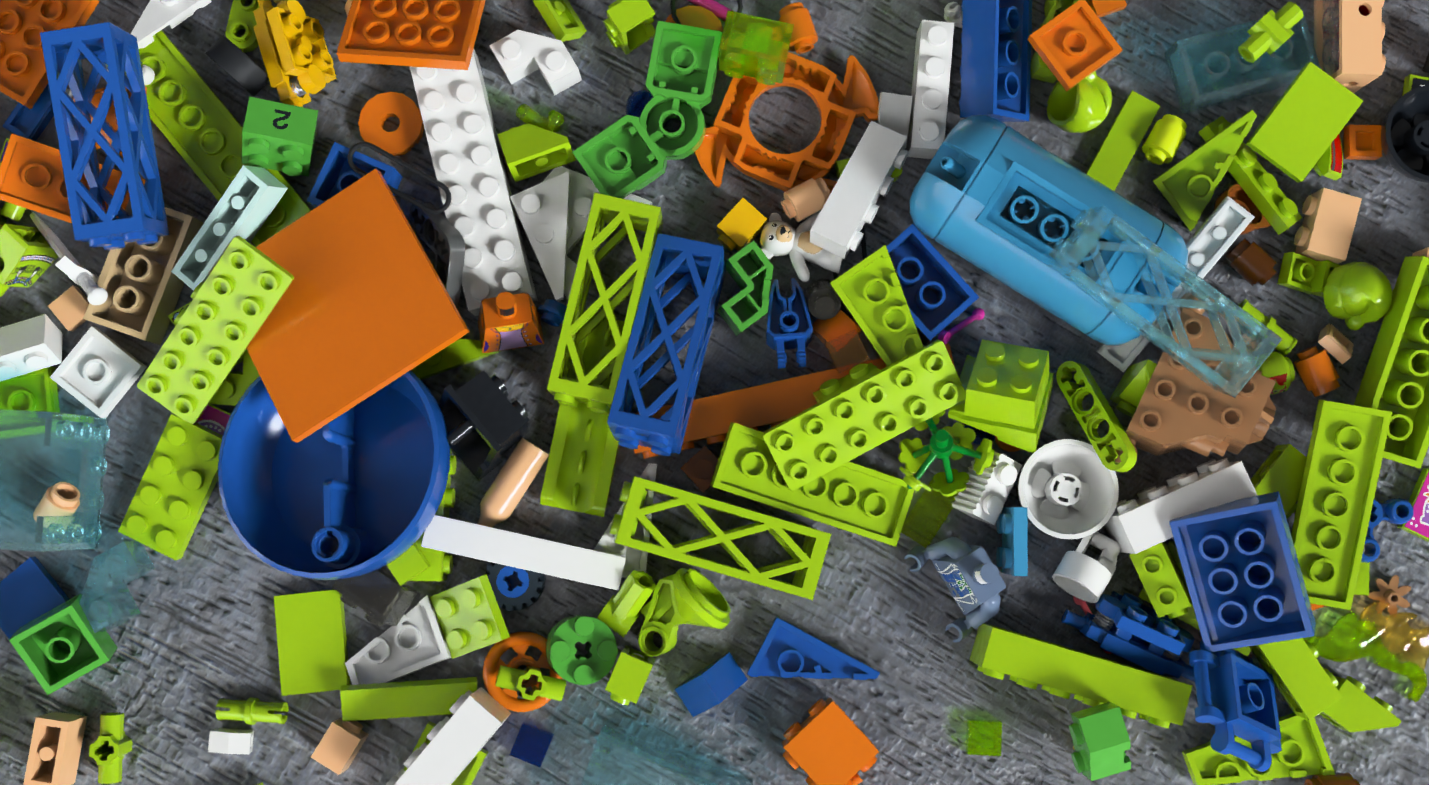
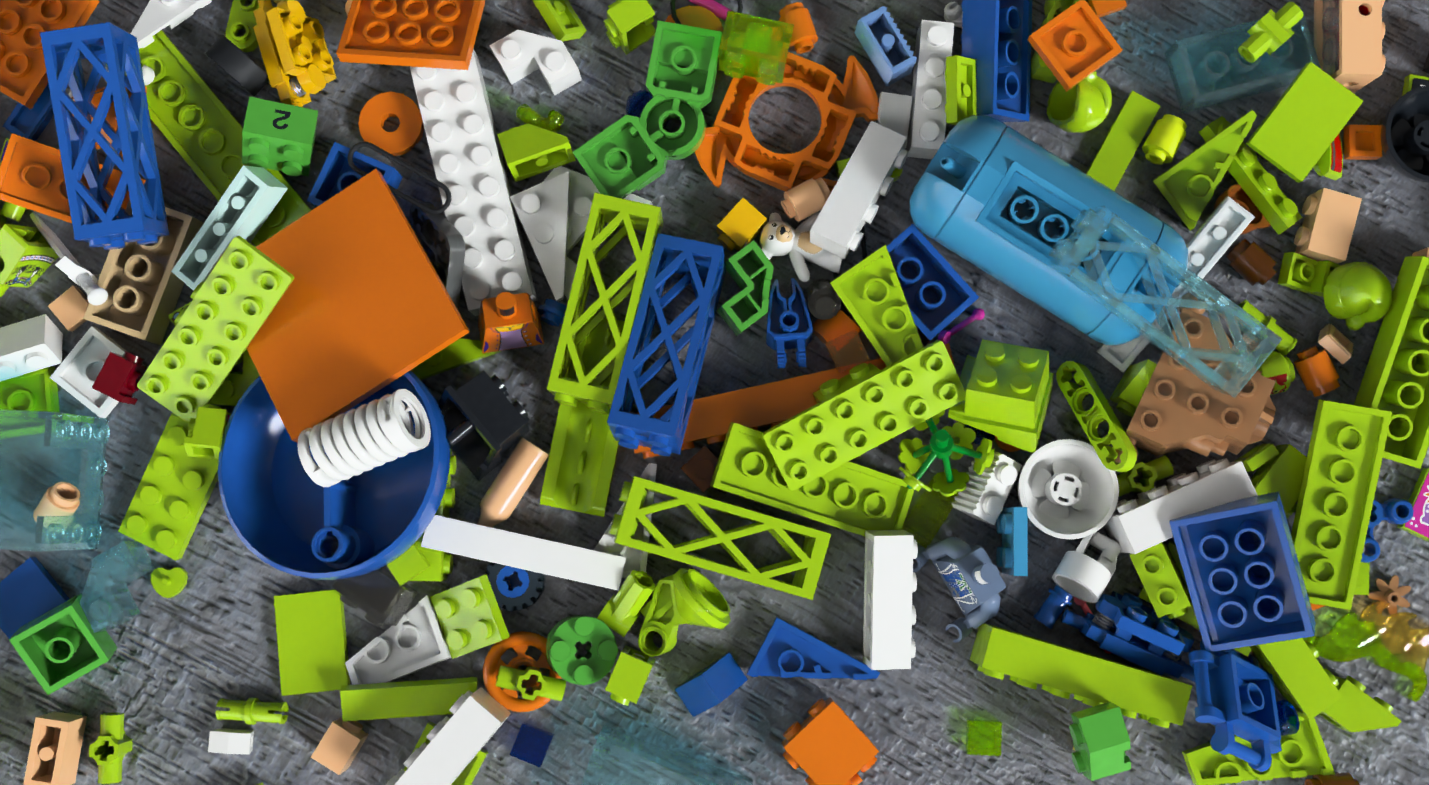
(120, 376): none -> dark red brick
(169, 581): none -> lime piece
(206, 432): none -> lime brick
(364, 438): none -> white piece
(885, 46): none -> medium blue brick
(888, 599): none -> white brick
(960, 88): none -> lime plate
(1053, 606): none -> blue pin
(1151, 471): none -> lime axle
(1258, 456): none -> lime tile
(1288, 718): none -> clear blue tile

